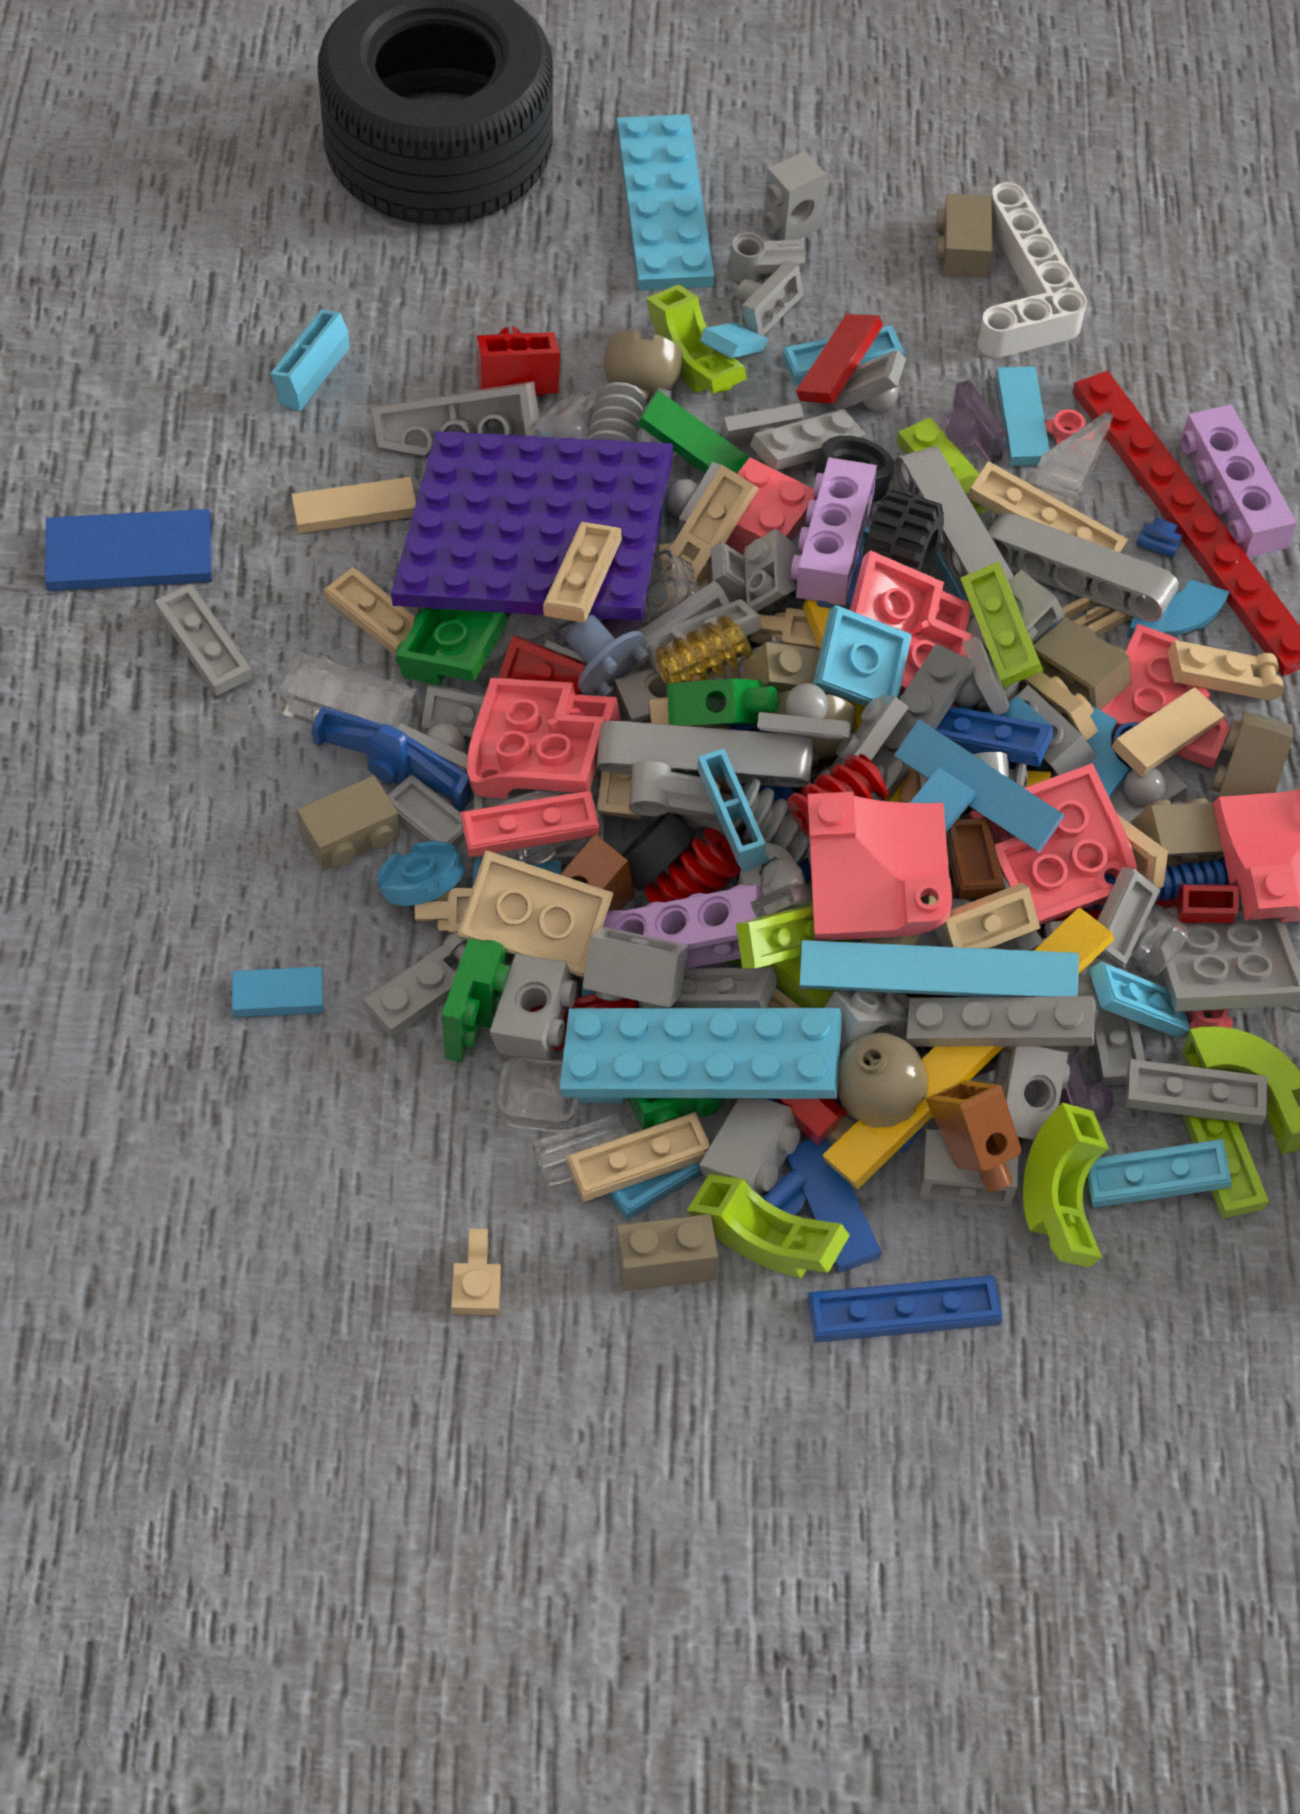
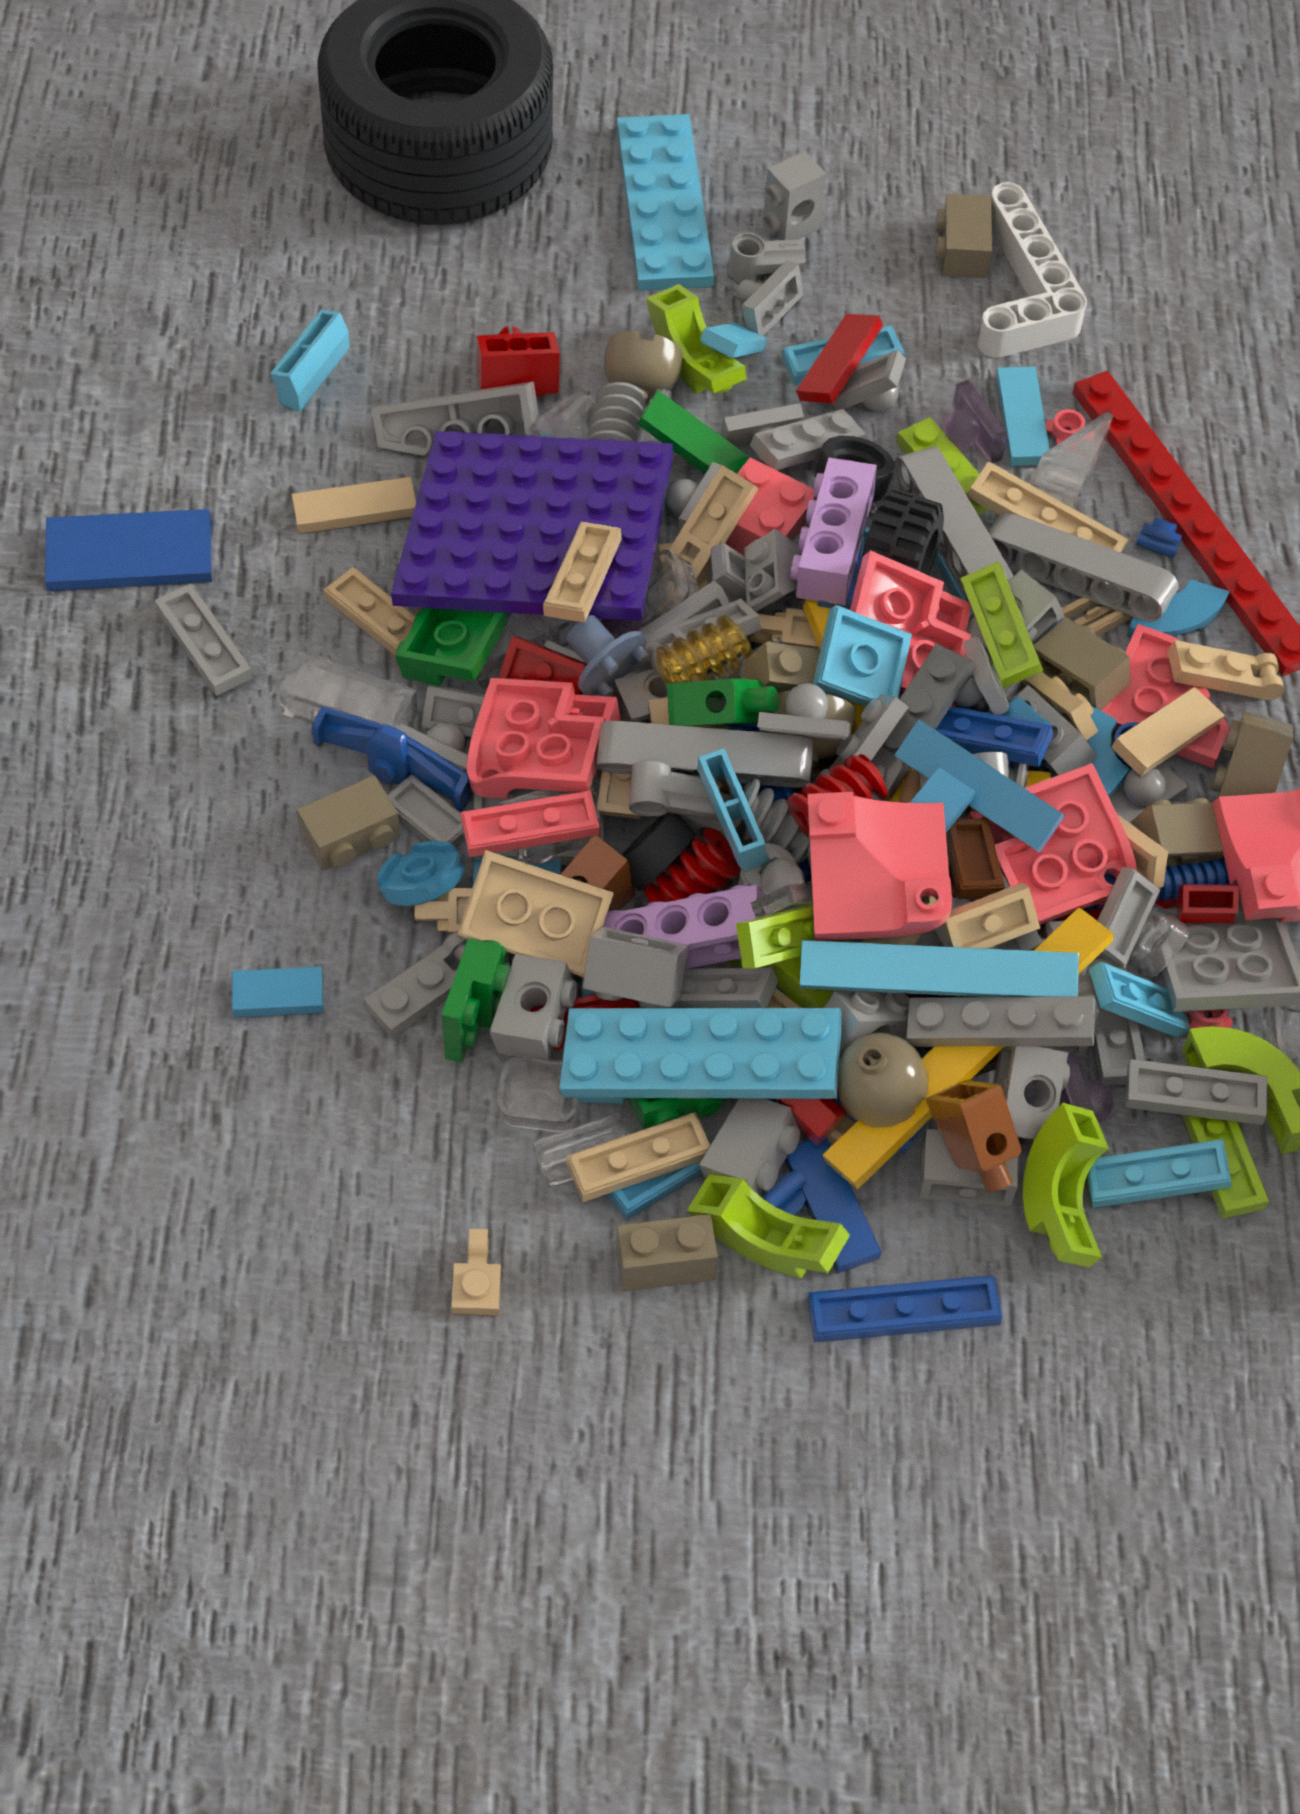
(1237, 481): lavender brick -> none

